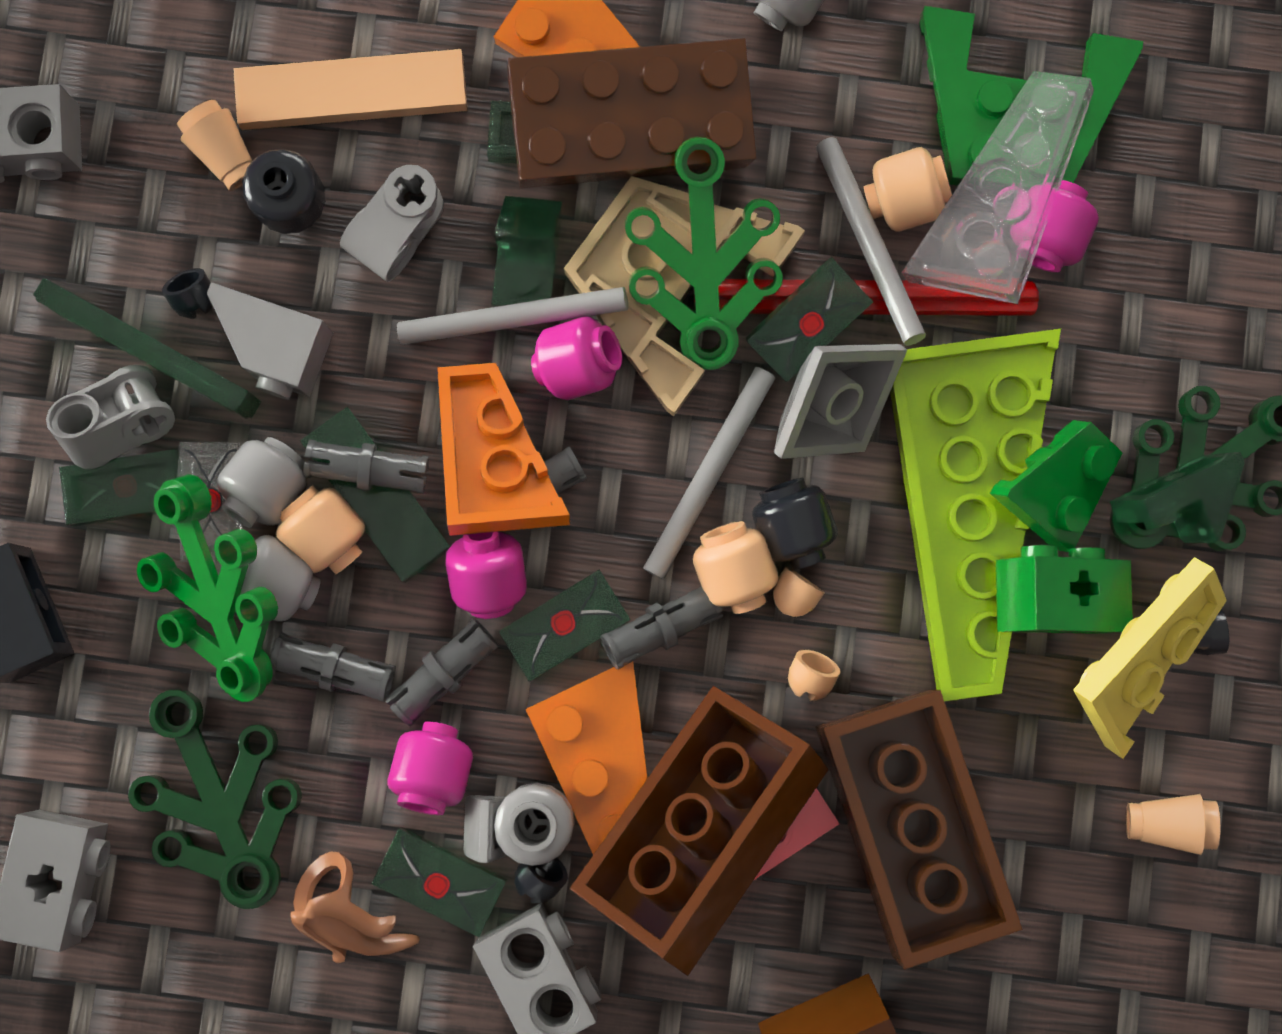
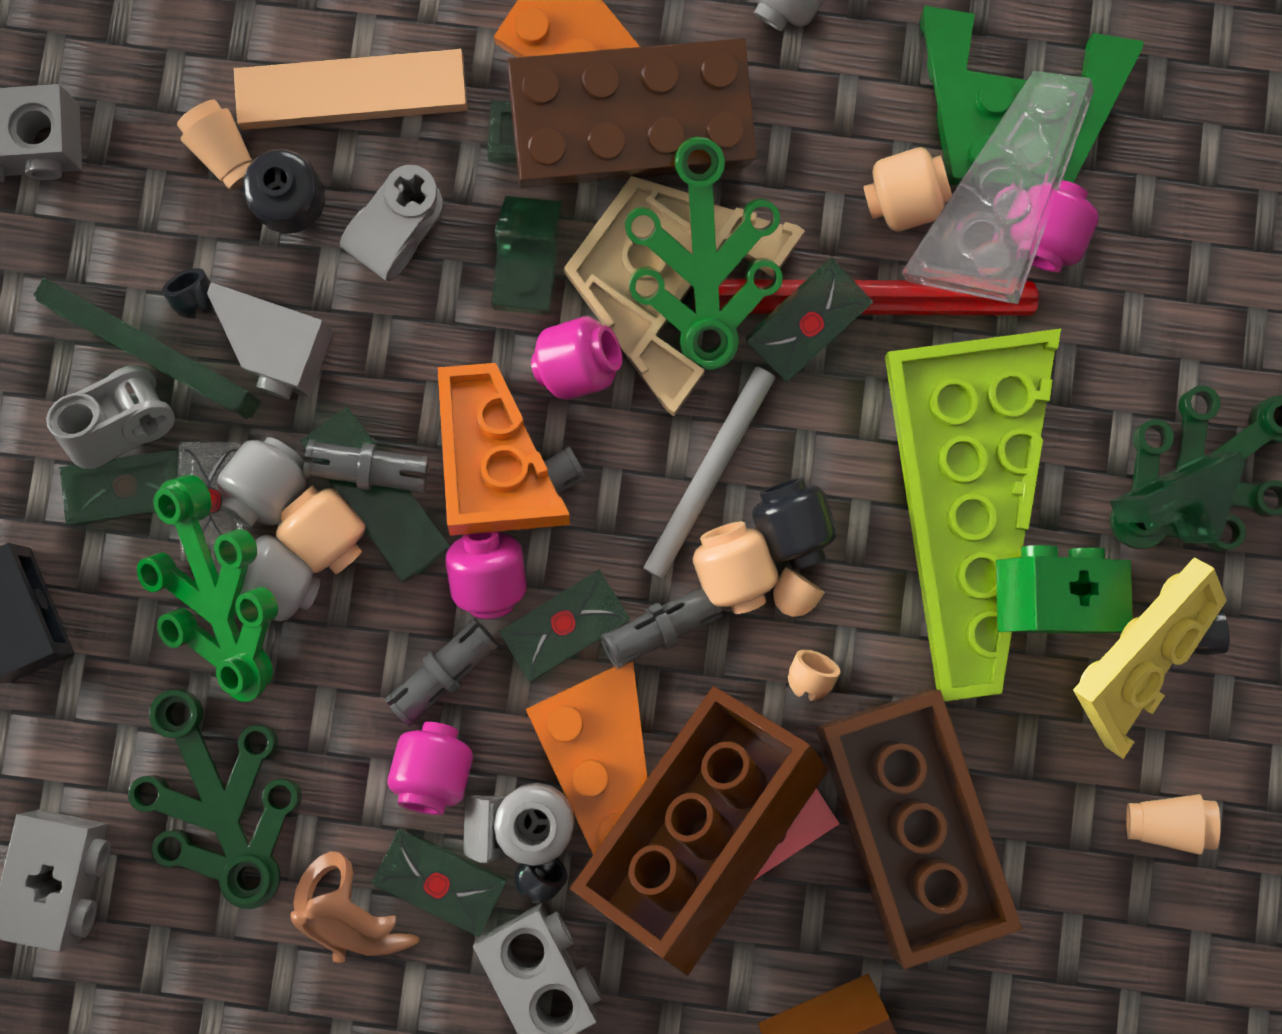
(332, 667): dark grey pin -> none
(513, 315): light grey bar -> none
(837, 399): light grey slope -> none
(870, 242): light grey bar -> none
(1061, 484): green wing -> none

